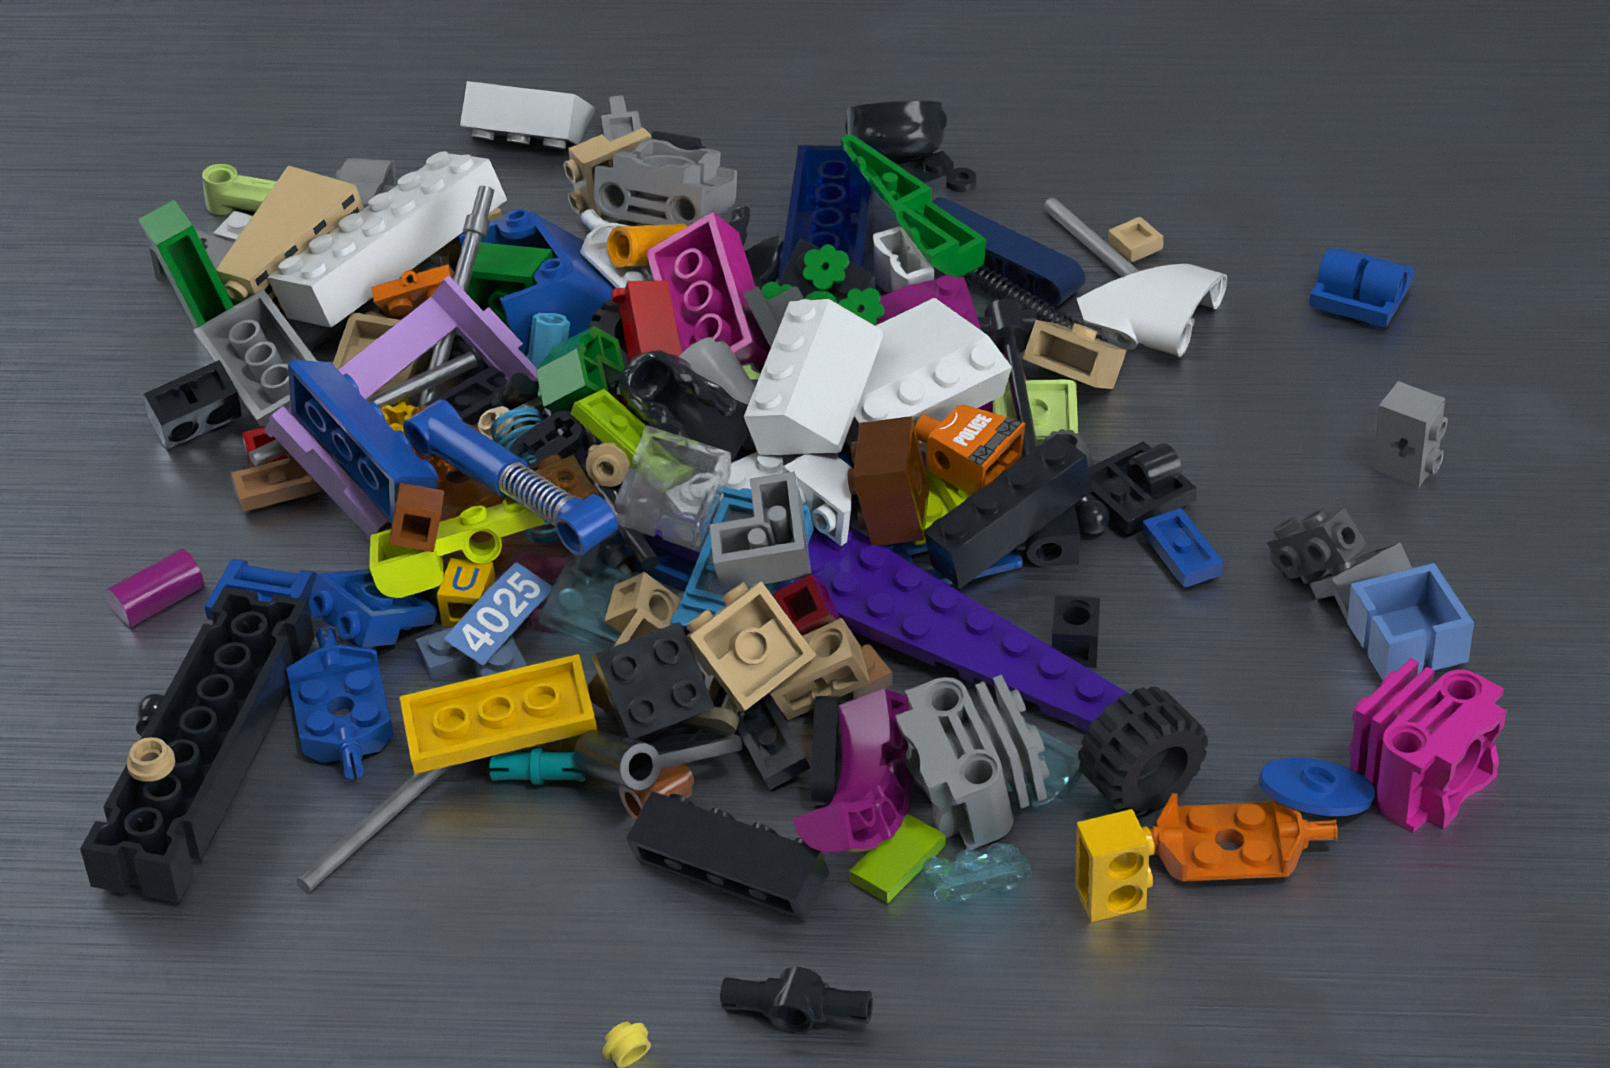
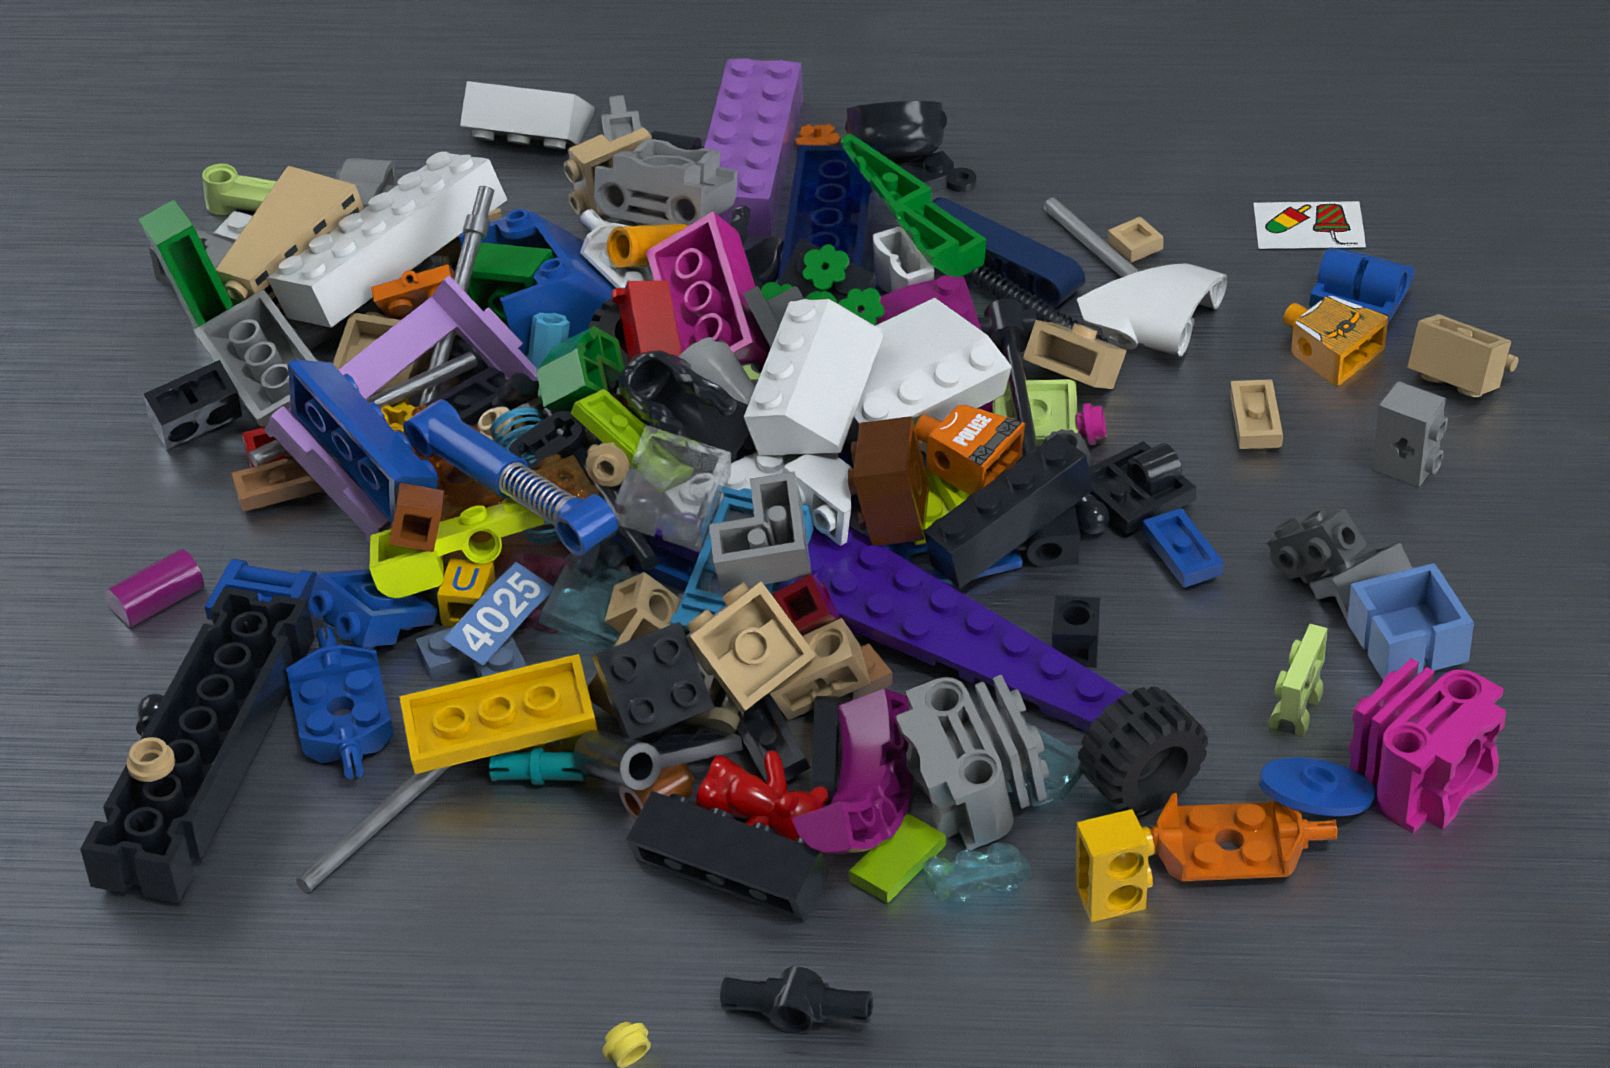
(751, 799): none -> red piece
(756, 132): none -> medium lavender brick
(818, 135): none -> orange plant
(1092, 423): none -> dark pink plate
(1256, 414): none -> tan plate
(1301, 680): none -> yellowish green plate
(1309, 225): none -> white sticker
(1336, 336): none -> light orange torso
(1460, 355): none -> tan brick

